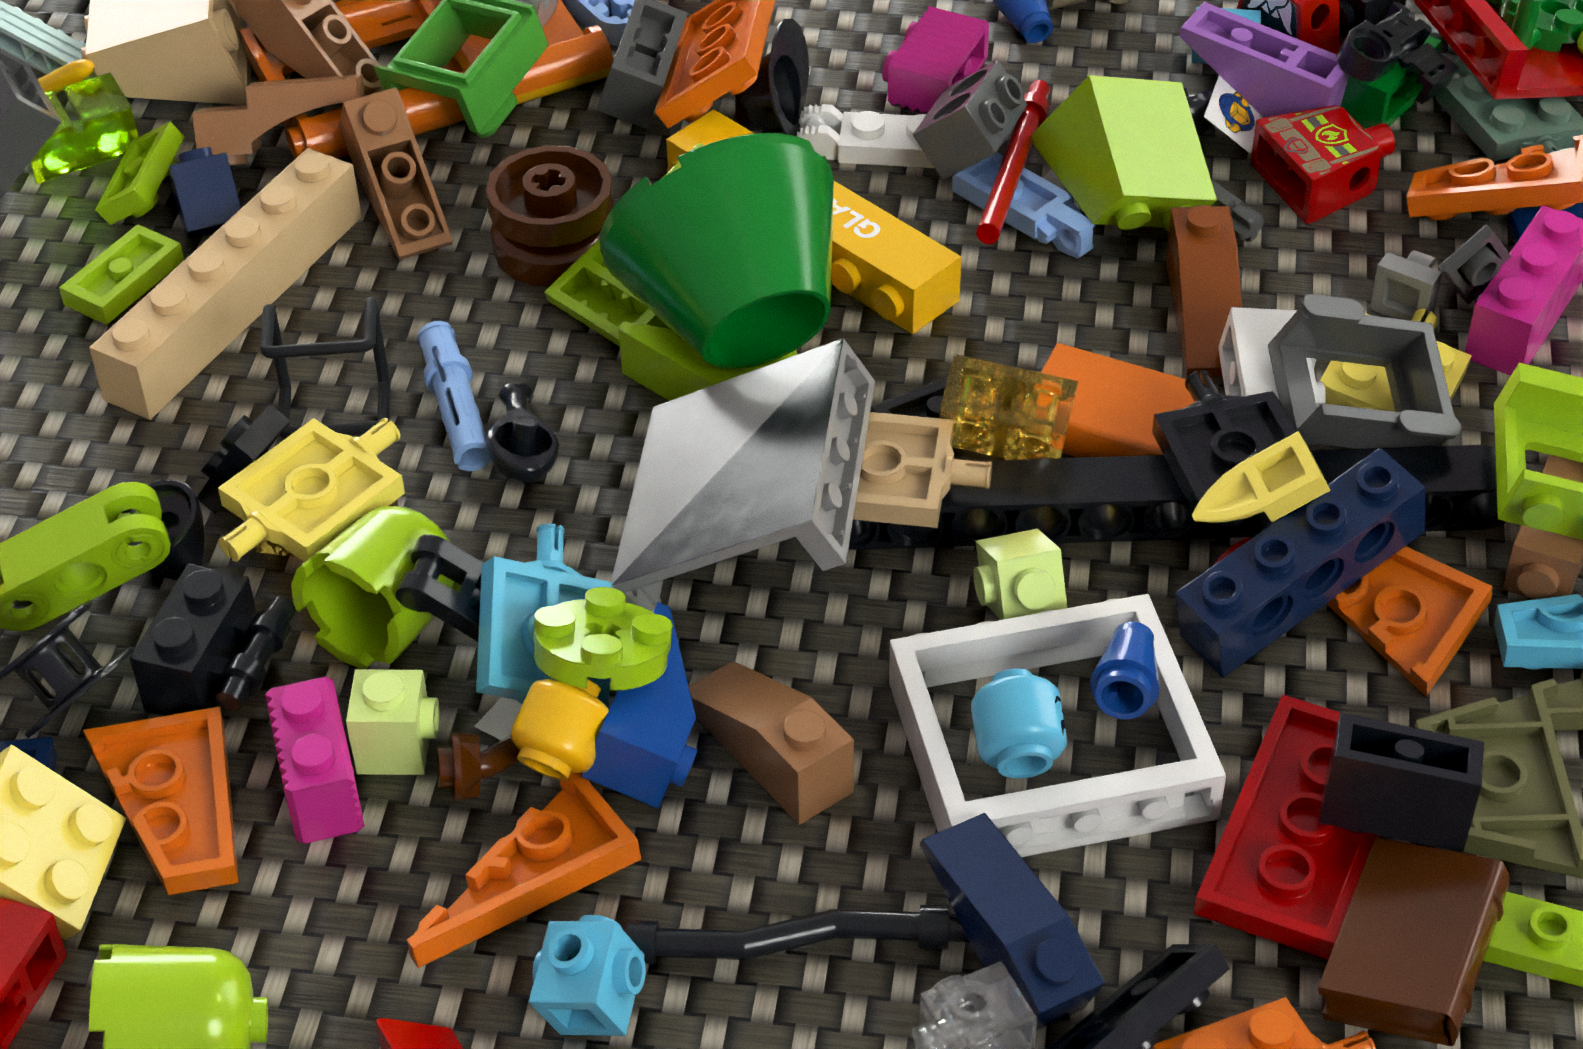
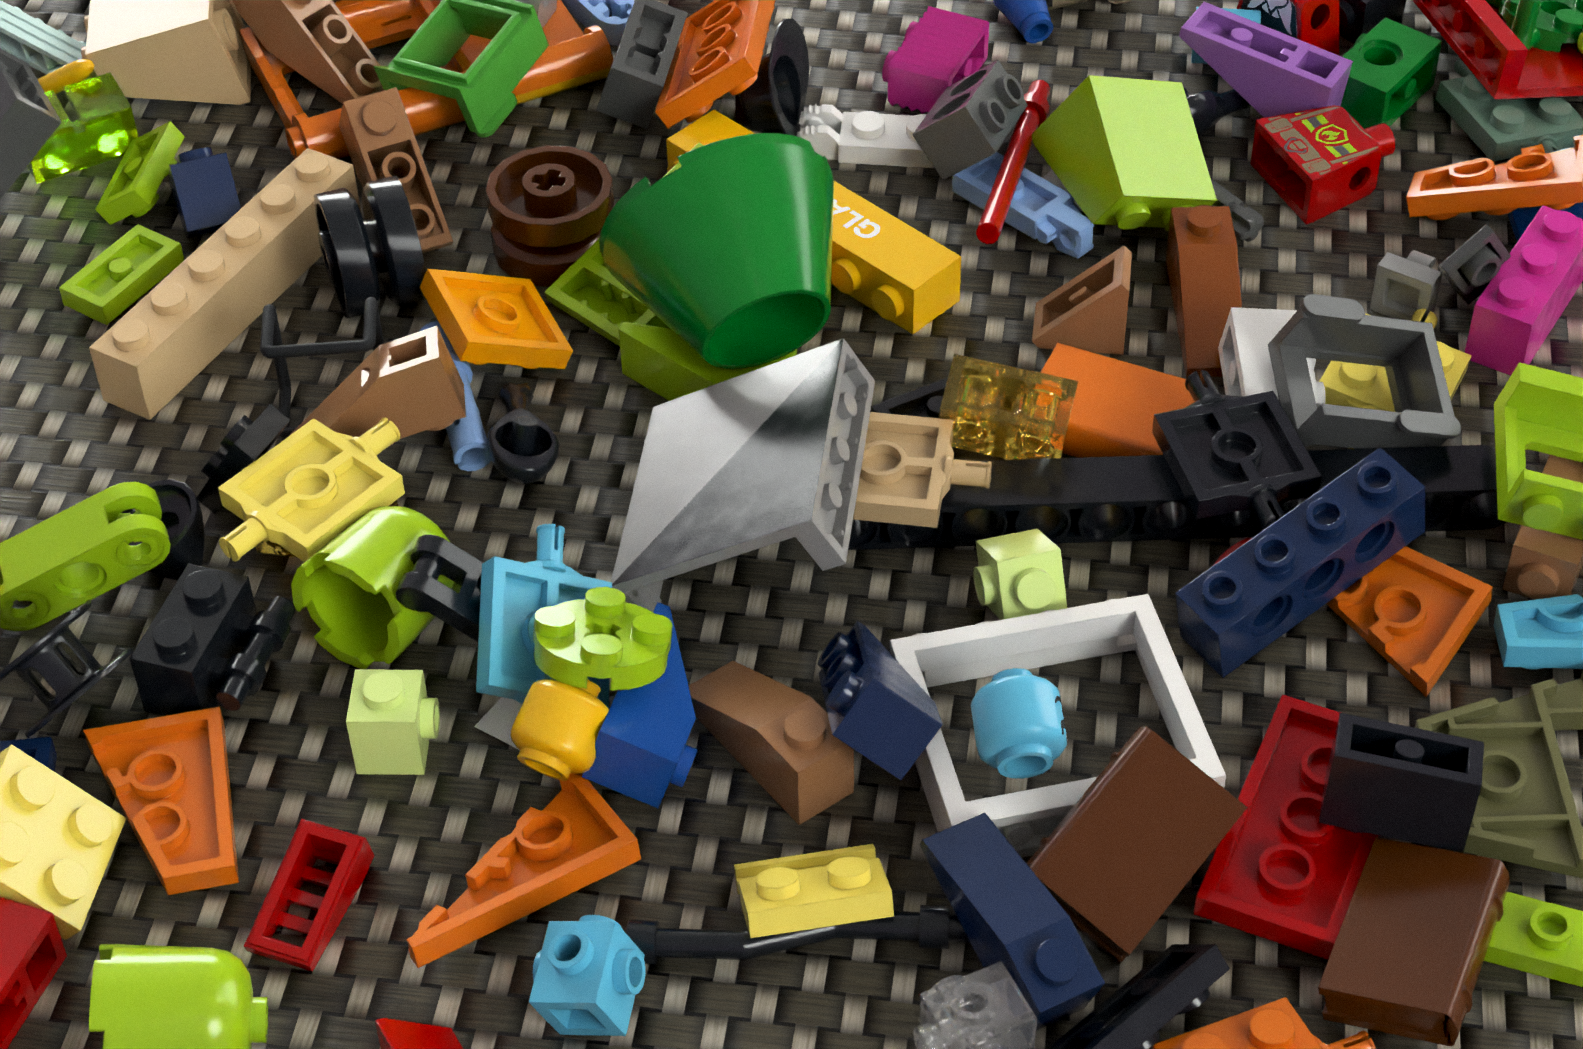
(268, 103): medium nougat slope -> none
(308, 844): none -> red slope
(314, 760): dark pink brick -> none
(379, 245): none -> black wheel
(401, 380): none -> medium nougat slope
(463, 765): reddish brown plate -> none
(495, 319): none -> light orange plate
(813, 890): none -> light yellow plate
(875, 701): none -> dark blue slope
(1088, 309): none -> medium nougat slope
(1127, 673): blue cone -> none
(1134, 841): none -> reddish brown piece
(1232, 114): sticker -> none
(1267, 482): light yellow plate -> none
(1394, 41): black piece -> none

